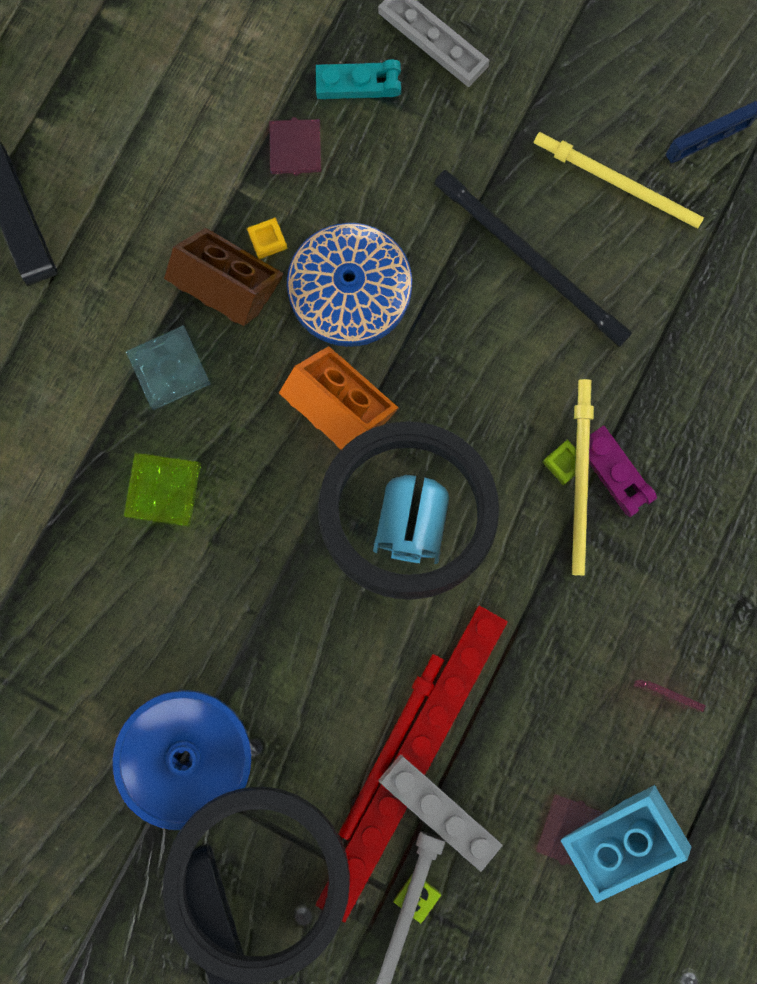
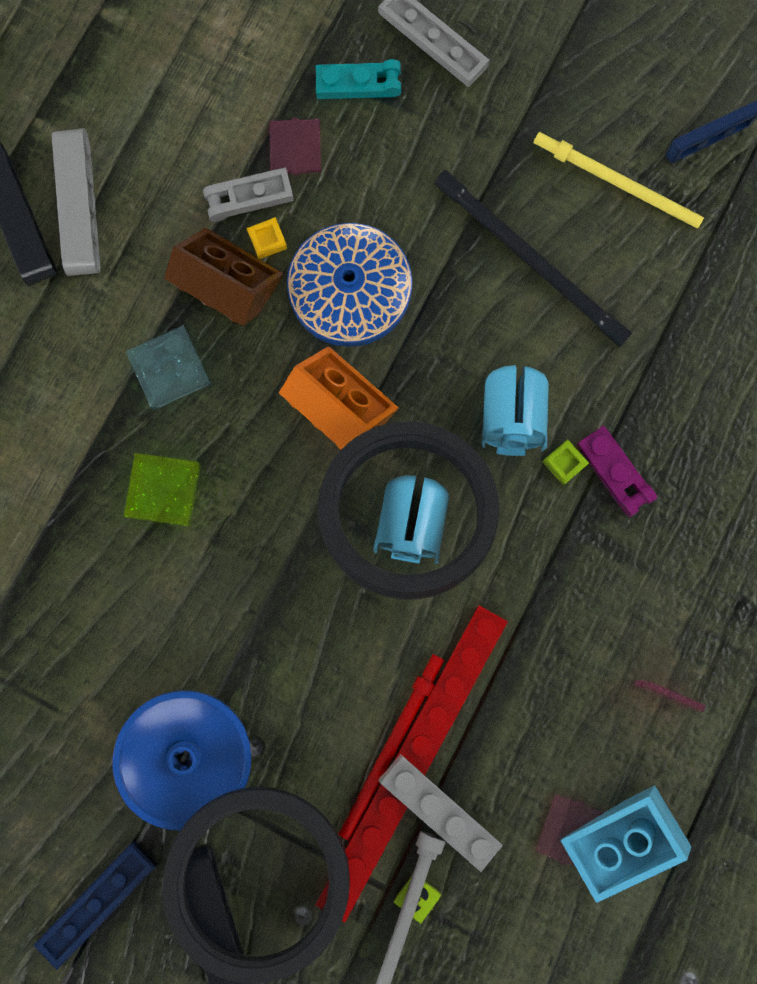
(76, 202): none -> light grey beam
(95, 905): none -> dark blue tile
(248, 194): none -> light grey plate
(499, 411): none -> medium azure cylinder
(583, 414): light yellow bar -> none

